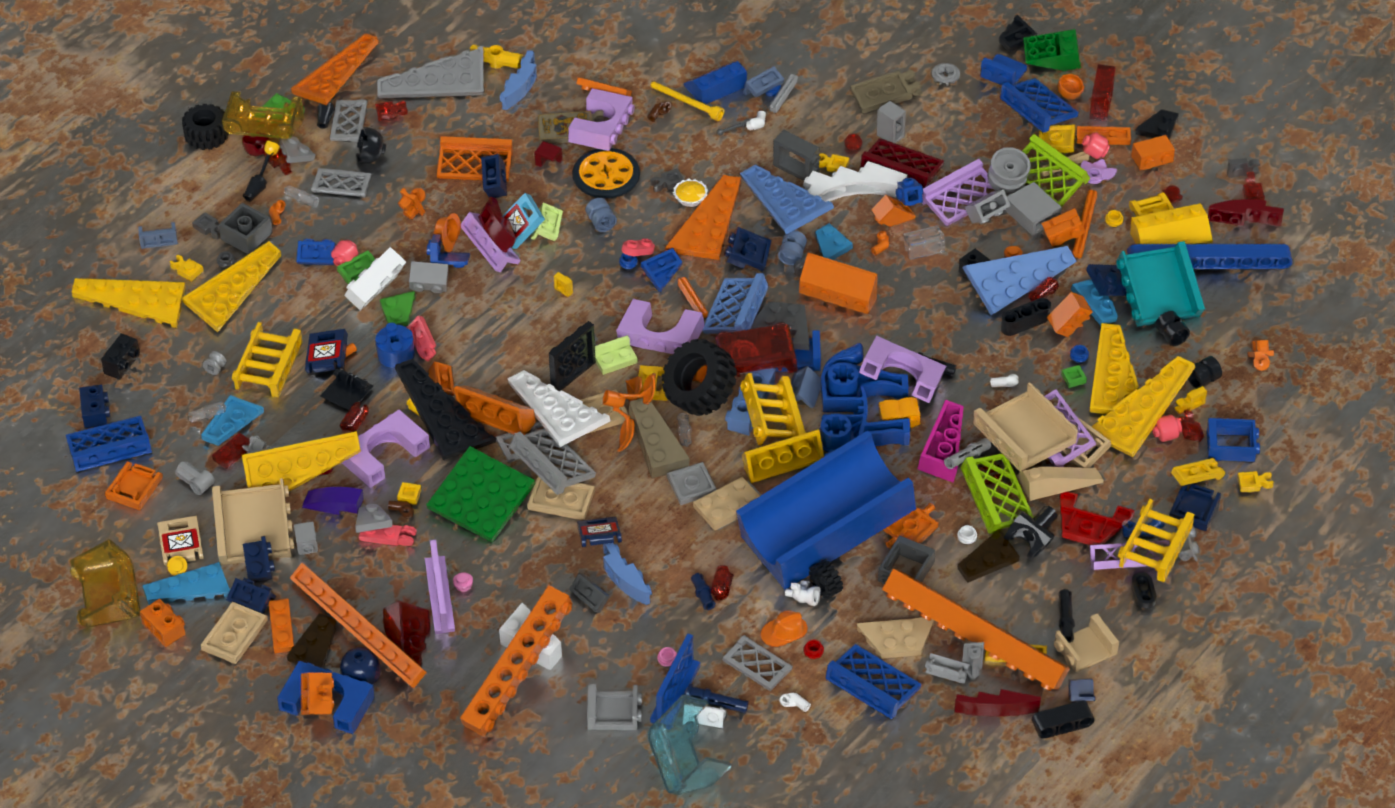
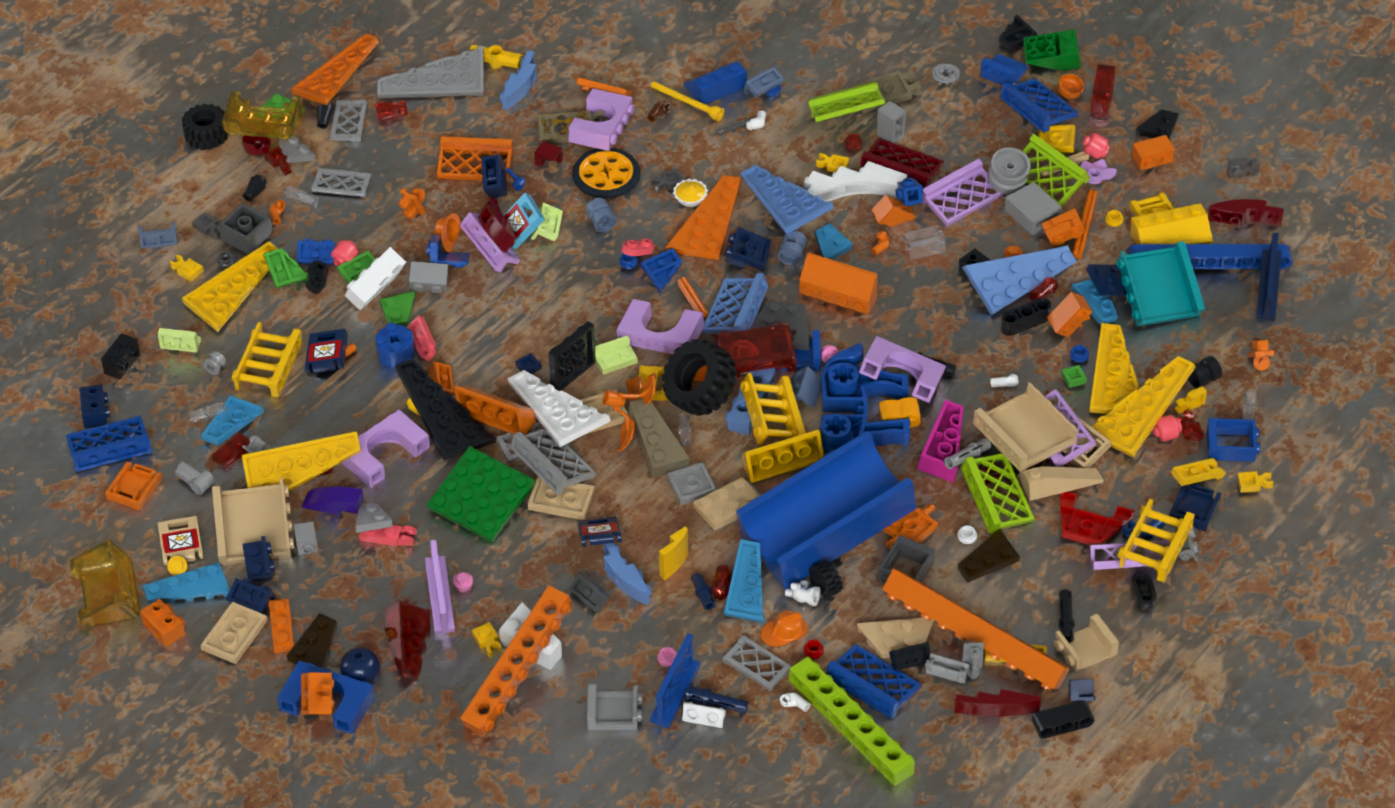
(139, 298): yellow wing -> none
(178, 340): none -> yellowish green bracket
(270, 149): yellow hinge -> none
(283, 269): none -> bright green wing
(316, 277): none -> black plate
(346, 389): black hinge -> none
(354, 417): clear red piece -> none
(358, 625): orange plate -> none
(370, 145): black cylinder -> none
(403, 507): reddish brown arm -> none
(409, 493): yellow plate -> none
(487, 637): none -> yellow plate
(519, 182): none -> blue hand
(528, 363): none -> dark blue tile
(563, 284): yellow plate -> none
(674, 554): none -> yellow slope
(675, 752): clear light blue windscreen -> none
(745, 589): none -> dark azure wing
(783, 93): light grey axle -> none
(788, 142): dark grey window -> none
(827, 352): none -> bright pink plate
(845, 101): none -> lime fence
(861, 731): none -> lime brick
(910, 656): none -> black plate
(987, 206): light grey brick -> none
(1033, 530): black connector -> none
(1115, 135): orange plate -> none
(1172, 328): black wheel -> none
(1173, 193): clear red plate -> none
(1249, 405): none -> clear axle
(1251, 189): clear red plate -> none
(1269, 281): none -> dark blue fence

